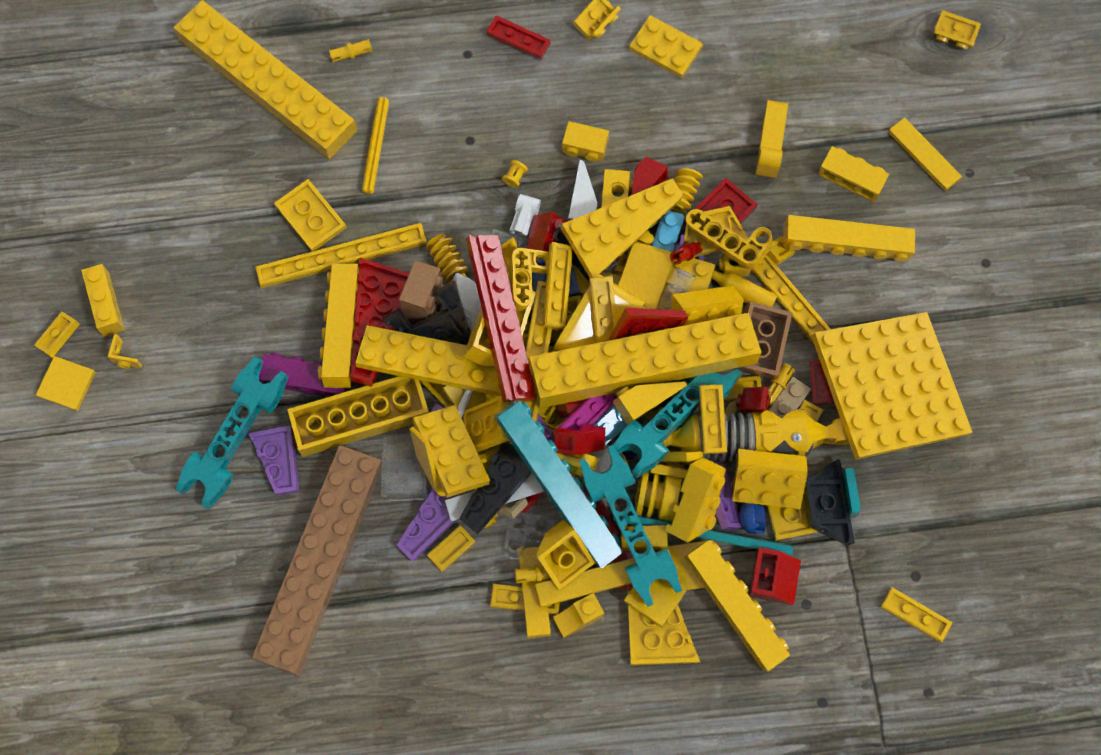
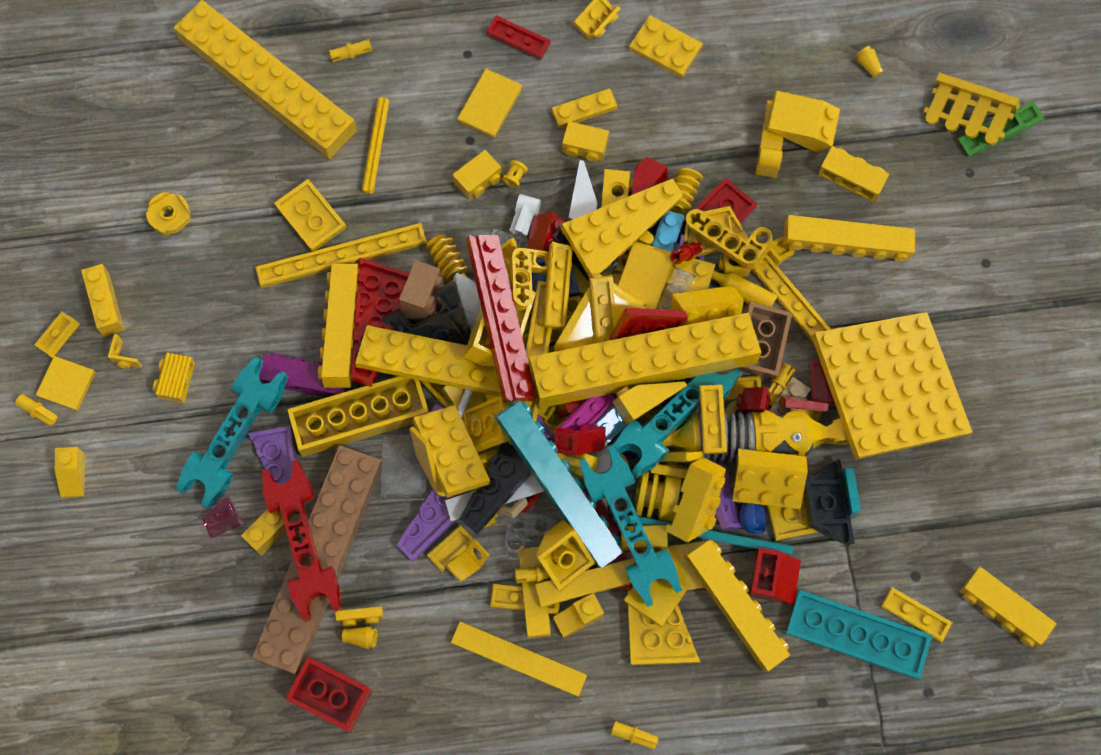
(36, 410): none -> yellow axle
(70, 471): none -> yellow slope
(174, 378): none -> yellow brick
(176, 221): none -> yellow plate
(222, 518): none -> clear pink slope
(265, 531): none -> yellow brick
(312, 579): none -> red piece
(329, 695): none -> red brick
(362, 637): none -> yellow cone
(369, 615): none -> yellow plate
(468, 562): none -> yellow bracket
(477, 175): none -> yellow brick
(490, 103): none -> yellow tile
(519, 659): none -> yellow tile
(584, 108): none -> yellow plate
(634, 735): none -> yellow axle
(803, 120): none -> yellow slope
(803, 403): none -> red tile
(859, 634): none -> teal plate
(868, 60): none -> yellow cone
(925, 154): yellow tile -> none
(956, 29): yellow bracket -> none
(966, 92): none -> yellow fence
(1007, 607): none -> yellow brick
(1024, 119): none -> bright green slope

